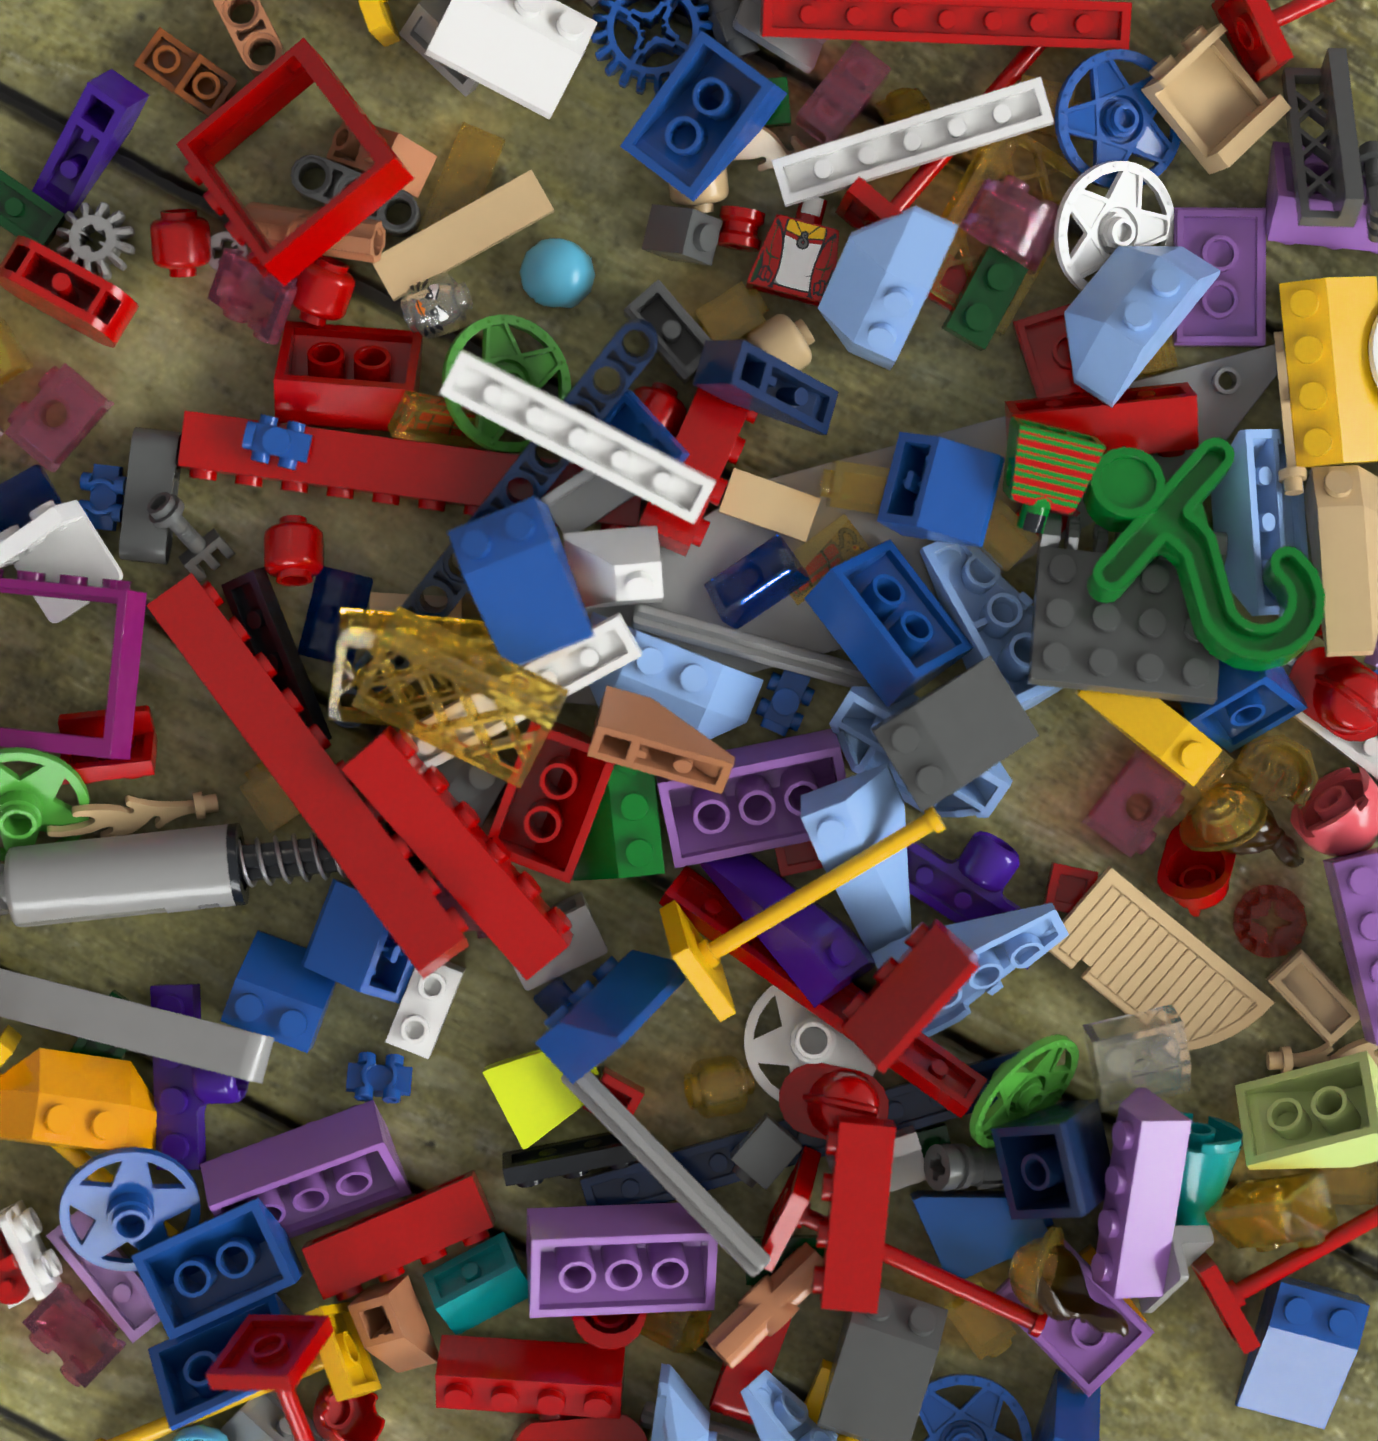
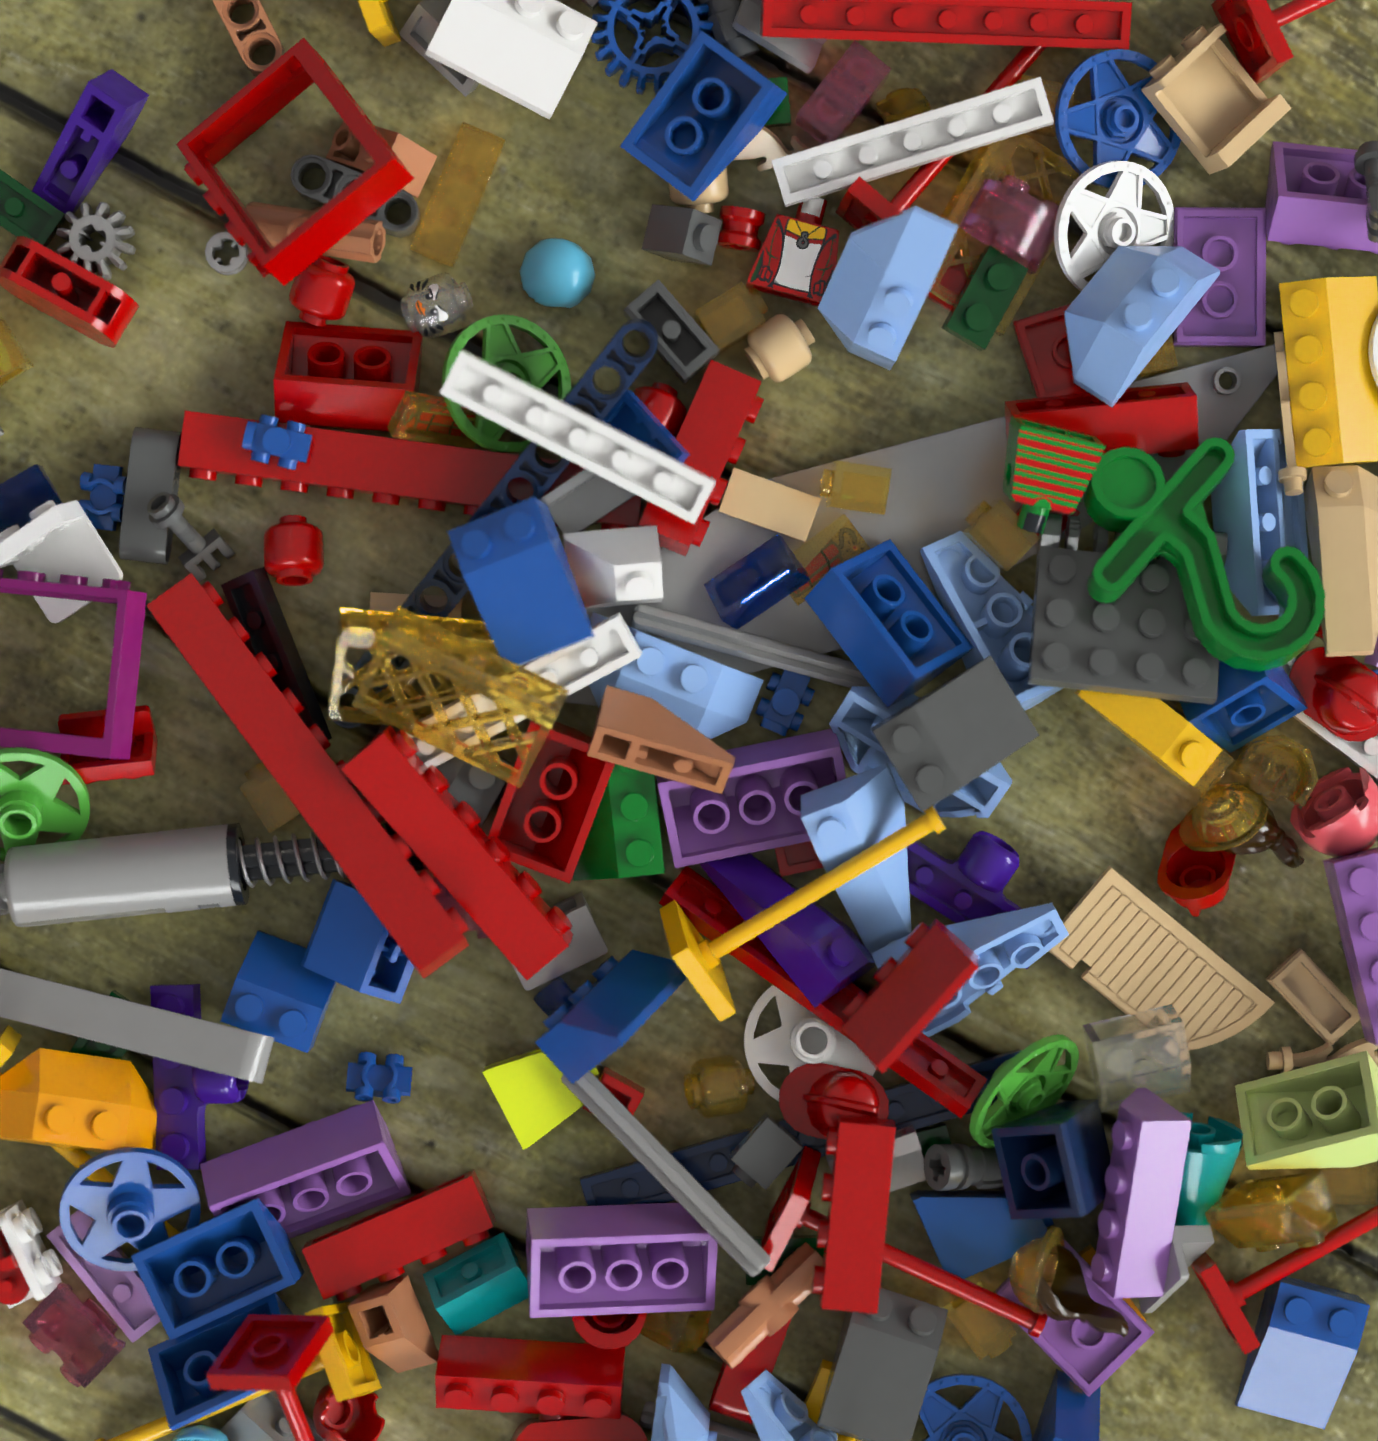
(84, 409): clear pink brick -> none
(127, 820): tan piece -> none
(180, 242): red head -> none
(185, 72): dark orange slope -> none
(252, 298): clear pink cylinder -> none
(330, 592): clear blue slope -> none
(425, 1009): white brick -> none
(463, 234): tan tile -> none
(565, 1158): black plate -> none
(764, 385): dark blue slope -> none
(940, 490): blue slope -> none
(1067, 885): red plate -> none
(1109, 815): clear pink brick -> none
(1256, 905): clear red gear -> none
(1339, 135): dark grey fence -> none

